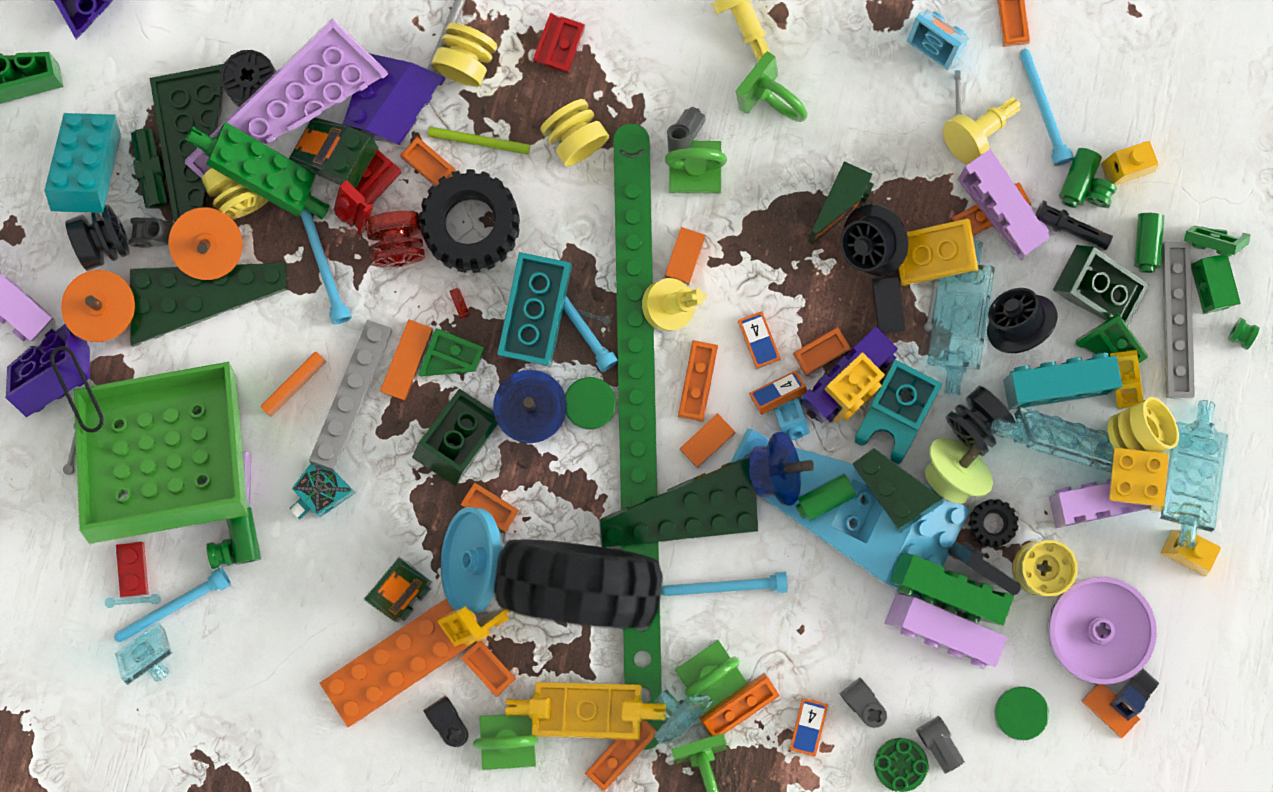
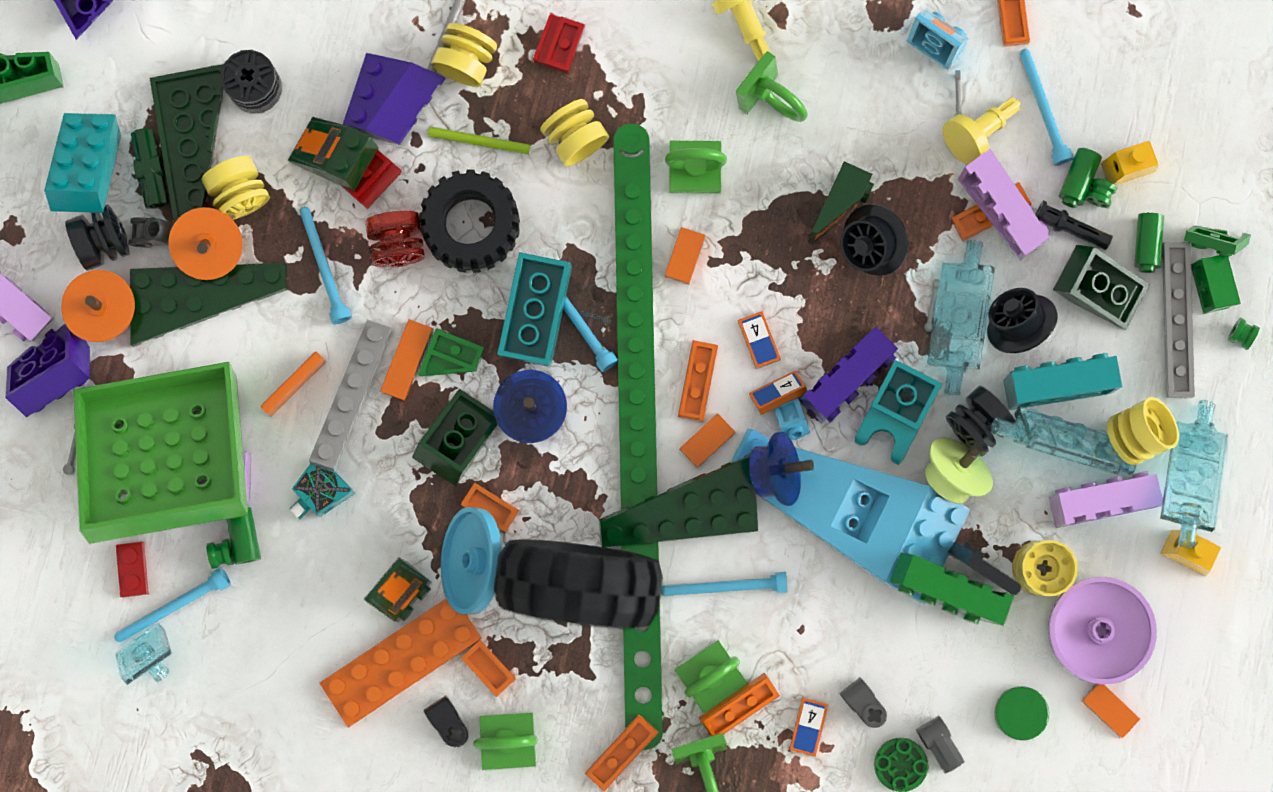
(67, 393): black piece -> none
(154, 599): clear light blue hinge -> none
(259, 169): green plate -> none
(311, 81): lavender wing -> none
(351, 207): red plate -> none
(426, 161): orange tile -> none
(459, 303): clear red tile -> none
(463, 628): yellow bracket -> none
(586, 710): yellow plate -> none
(590, 403): green tile -> none
(670, 304): light yellow piece -> none
(681, 715): clear light blue tile -> none
(685, 130): dark grey piece -> none
(821, 351): orange tile -> none
(825, 497): green brick -> none
(855, 386): yellow bracket -> none
(888, 304): black slope -> none
(896, 490): dark green wedge -> none
(939, 253): yellow tile -> none
(945, 630): lavender wedge -> none
(1009, 523): black tyre -> none
(1112, 337): green wing -> none
(1129, 369): yellow slope -> none
(1135, 694): leg -> none
(1139, 477): yellow bracket -> none

